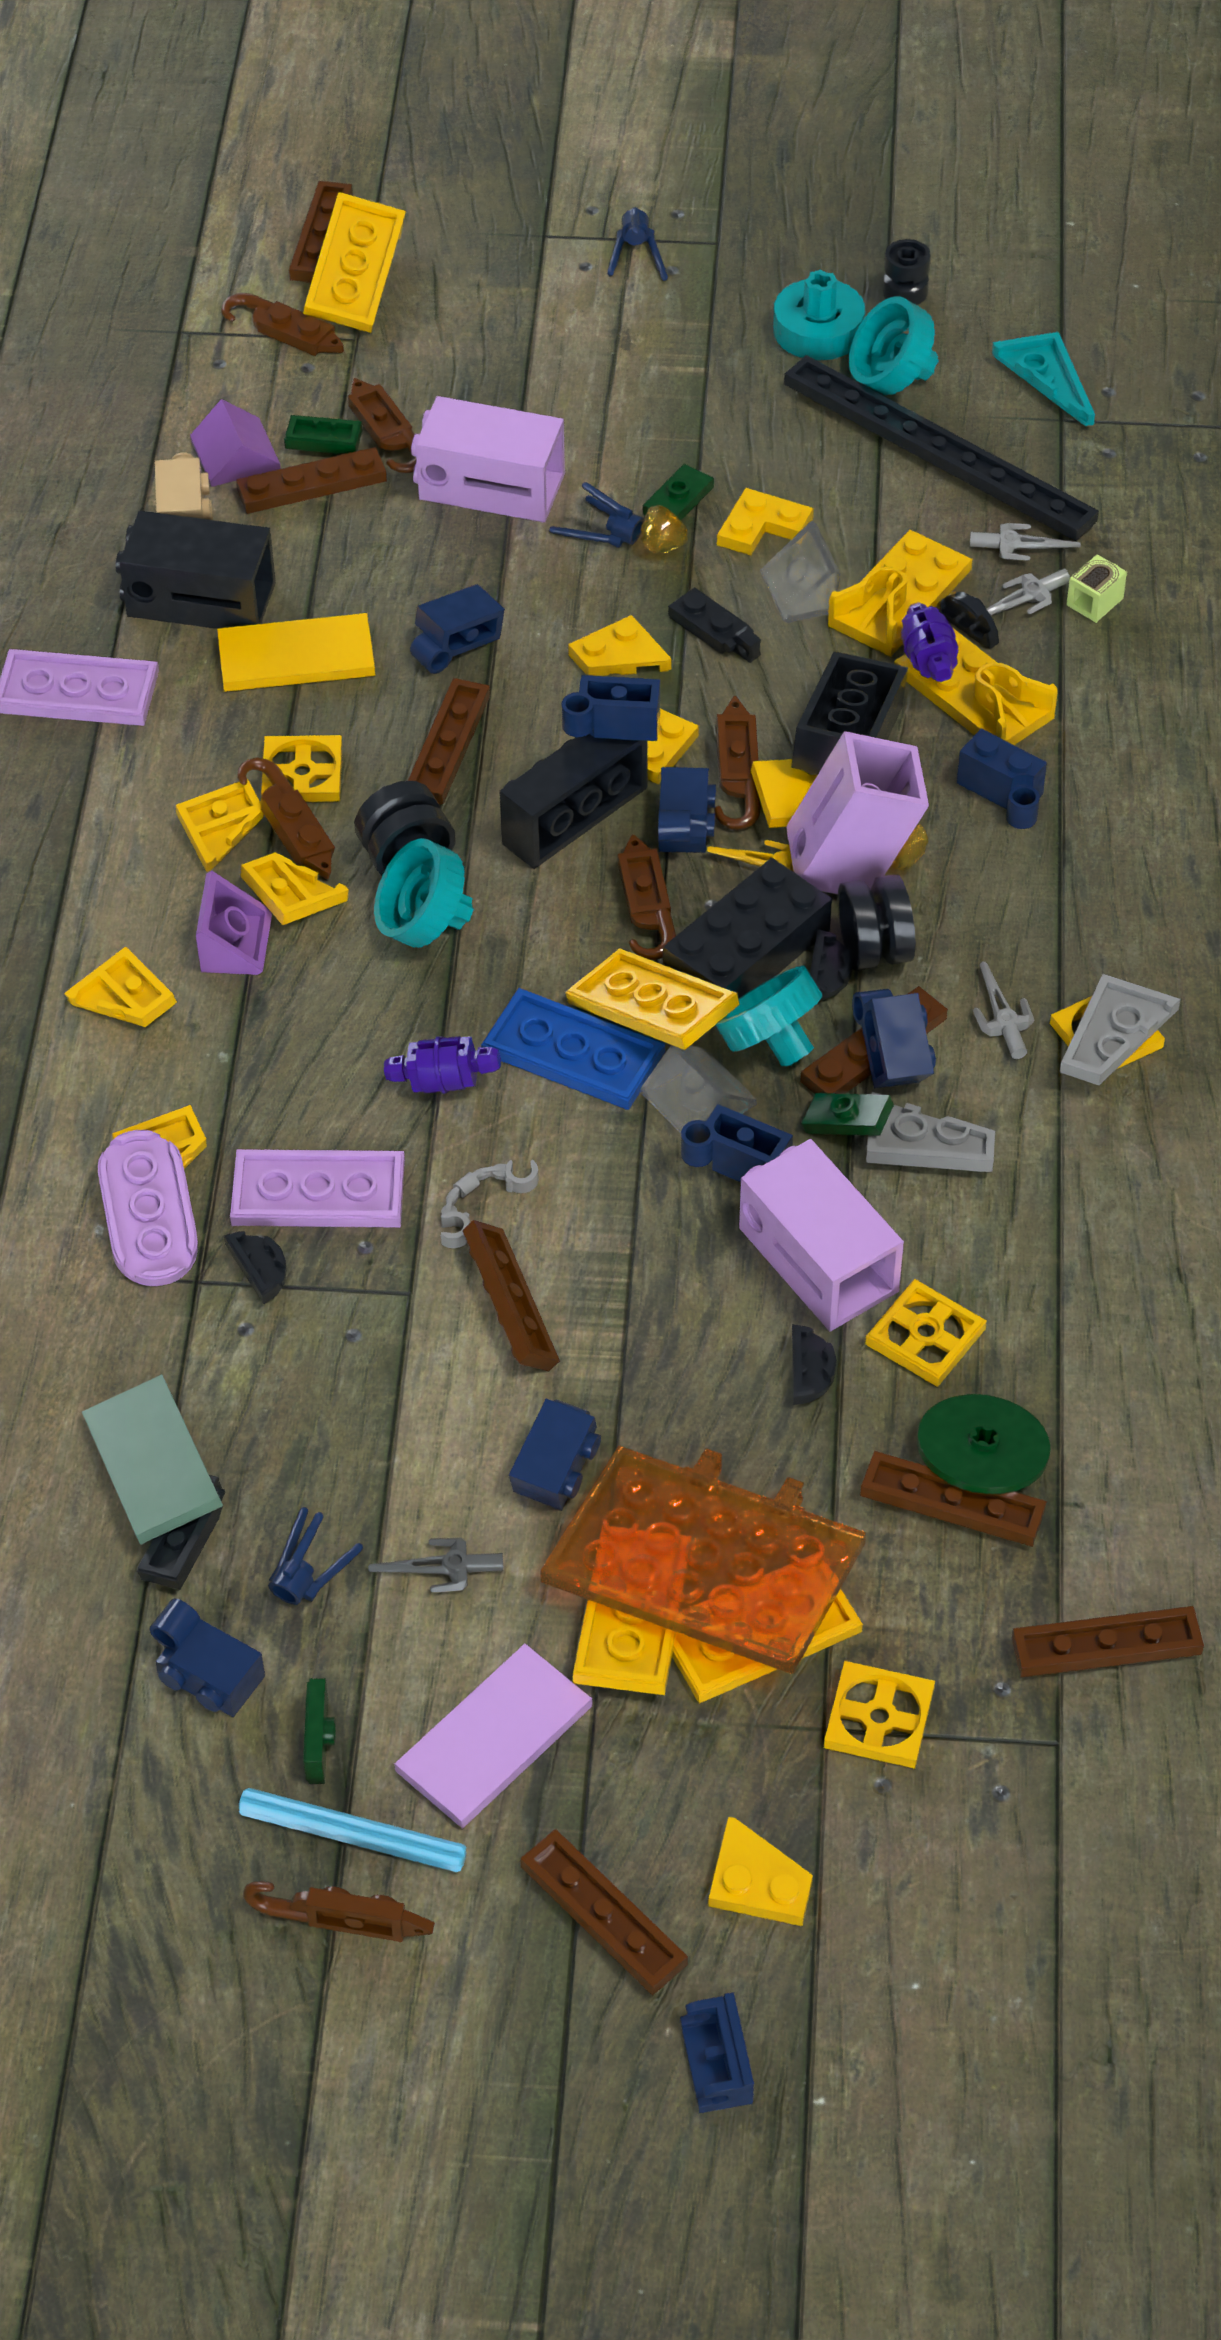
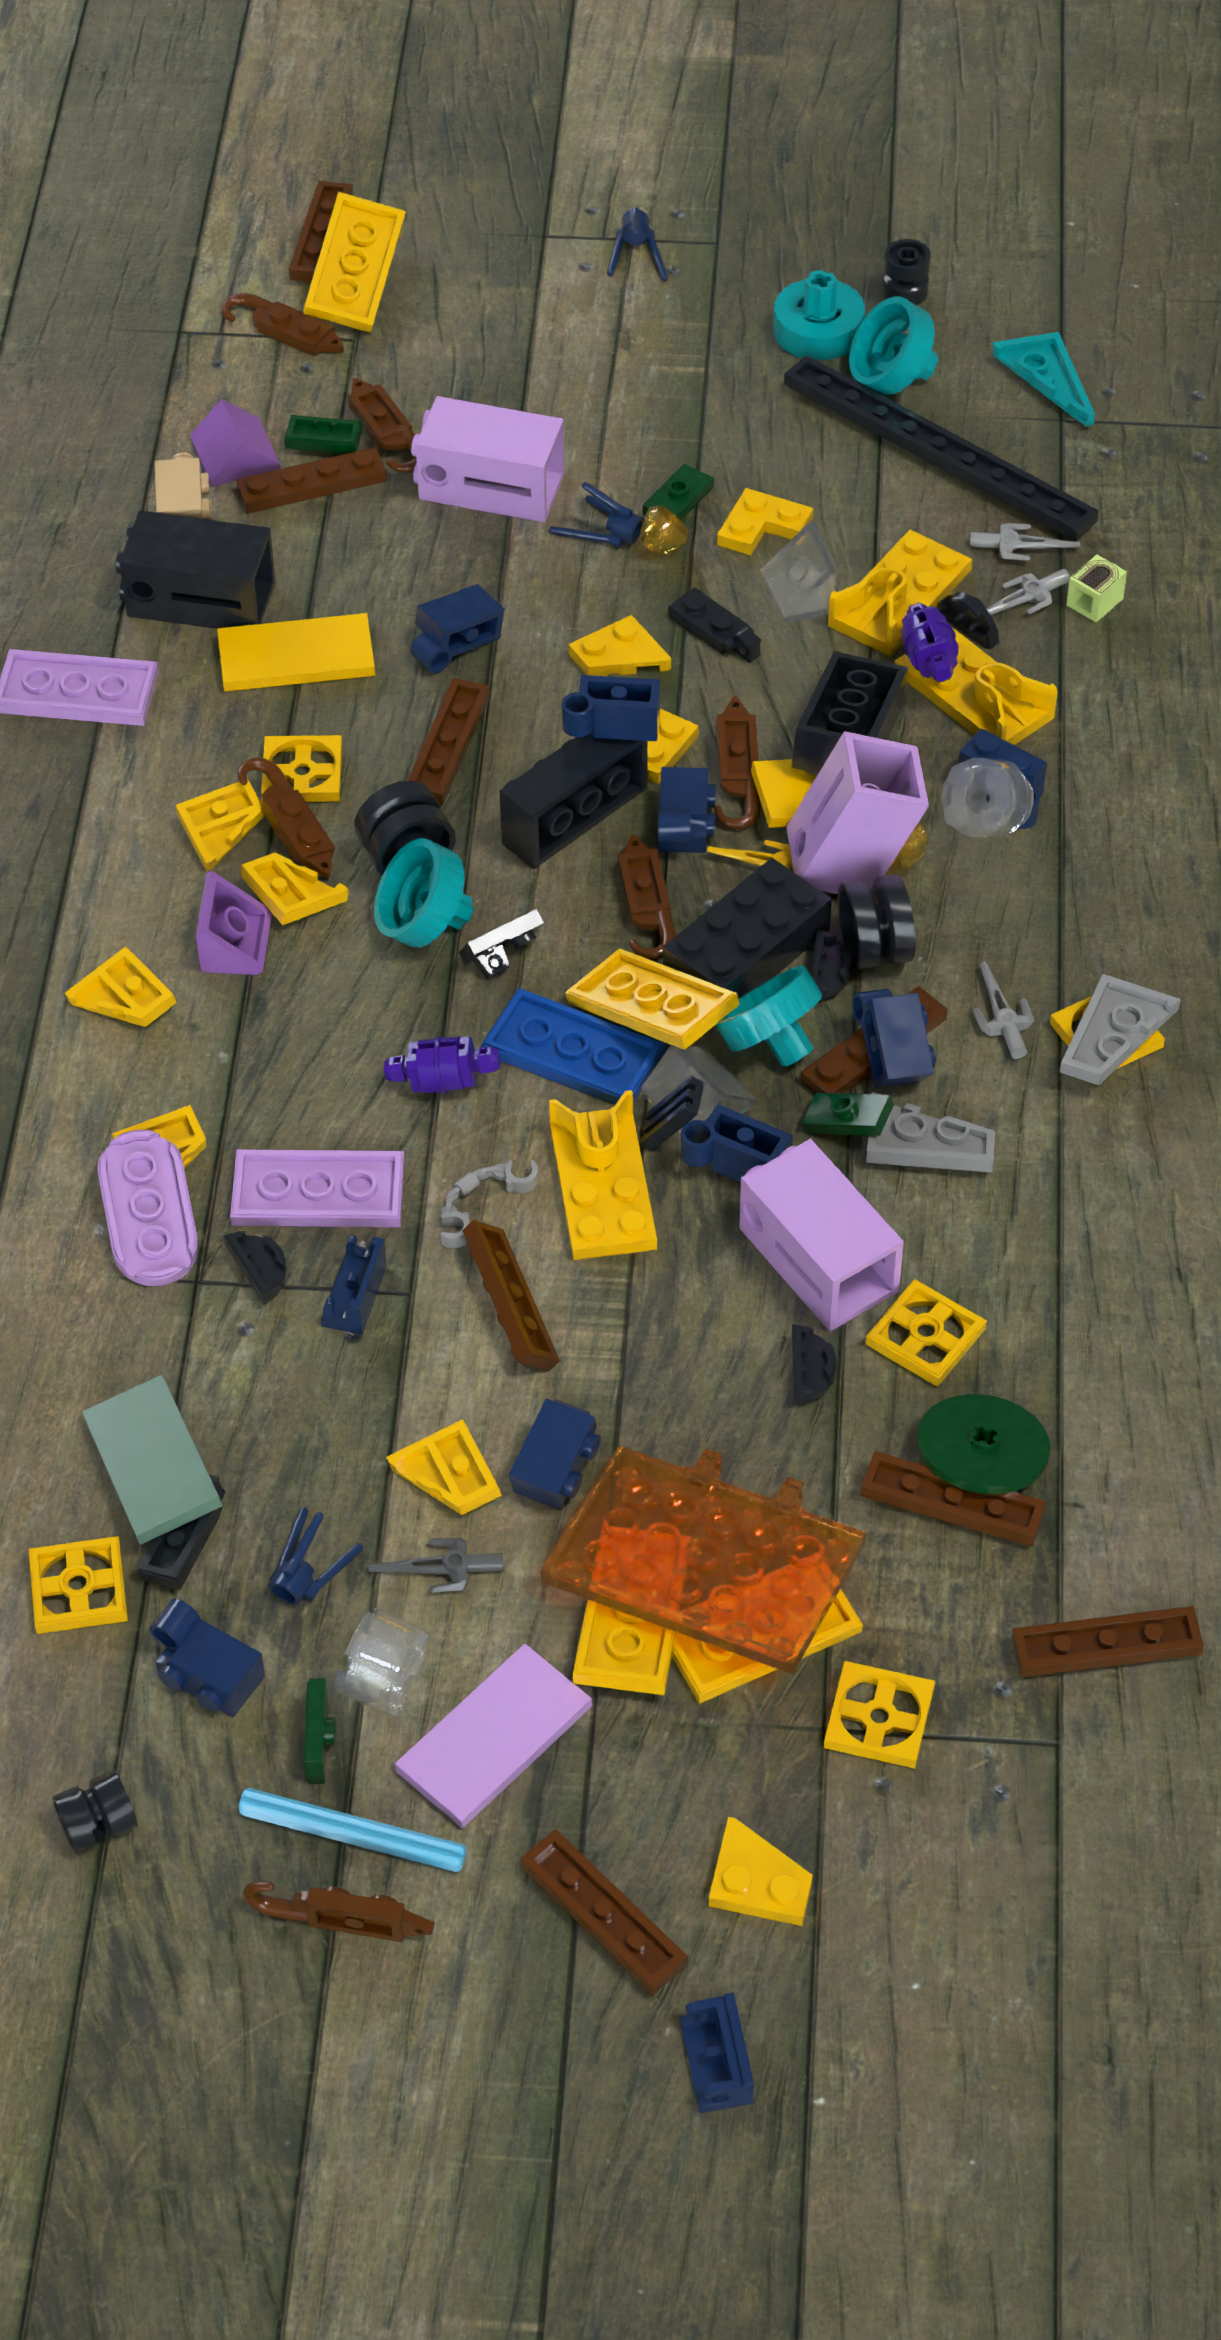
(80, 1616): none -> yellow piece
(95, 1811): none -> black wheel
(355, 1287): none -> dark blue hinge
(382, 1660): none -> clear brick
(448, 1468): none -> yellow wing
(489, 950): none -> hinge
(602, 1180): none -> yellow plate
(672, 1113): none -> black tile
(966, 794): none -> clear brick

